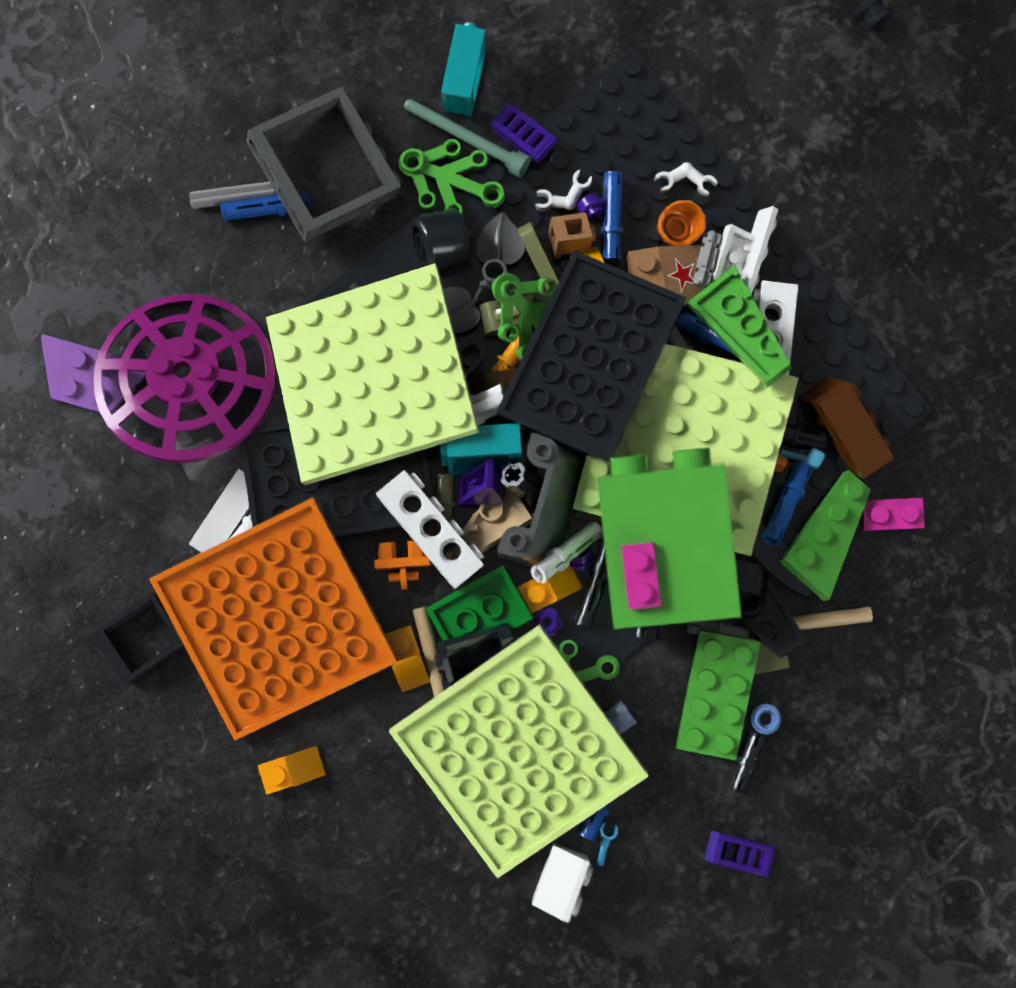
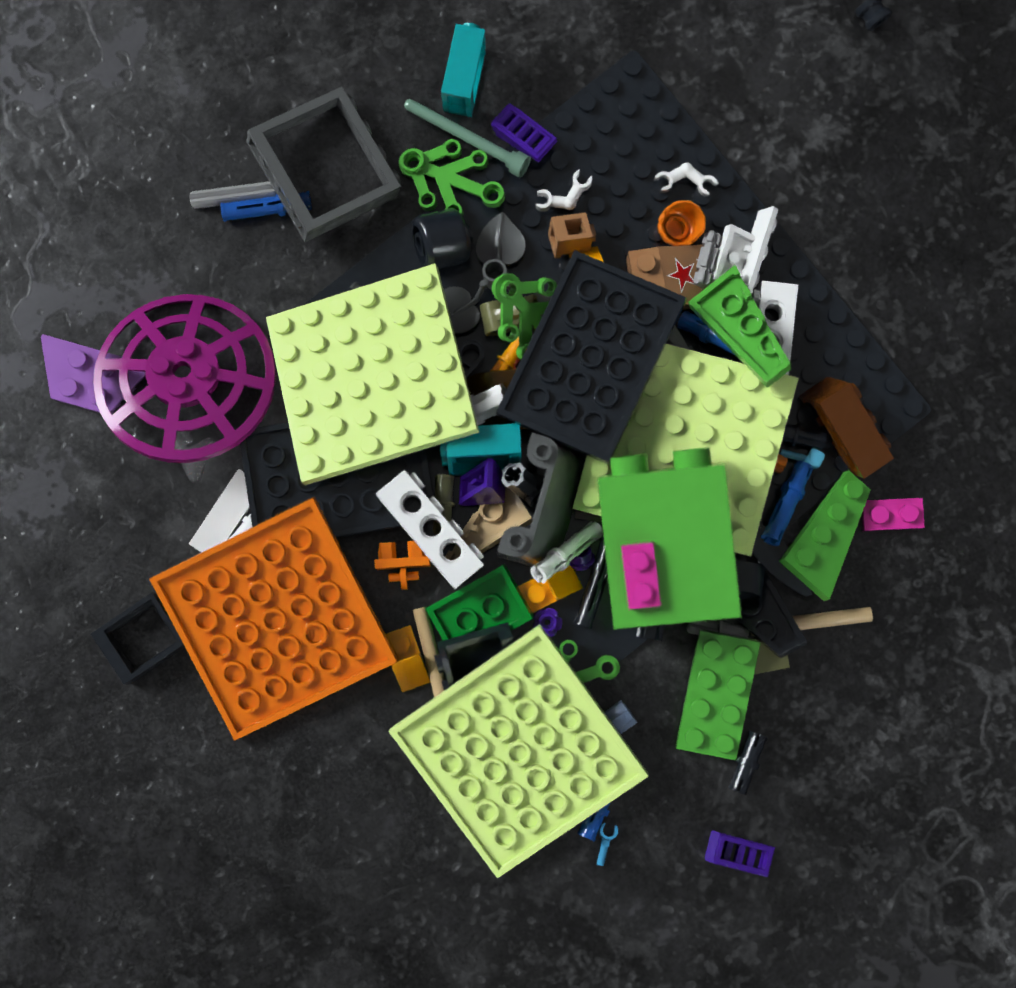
(291, 770): light orange slope -> none
(538, 253): olive beam -> none
(561, 882): white slope -> none
(592, 206): dark purple plate -> none
(612, 226): blue pin -> none
(775, 718): medium blue plate -> none

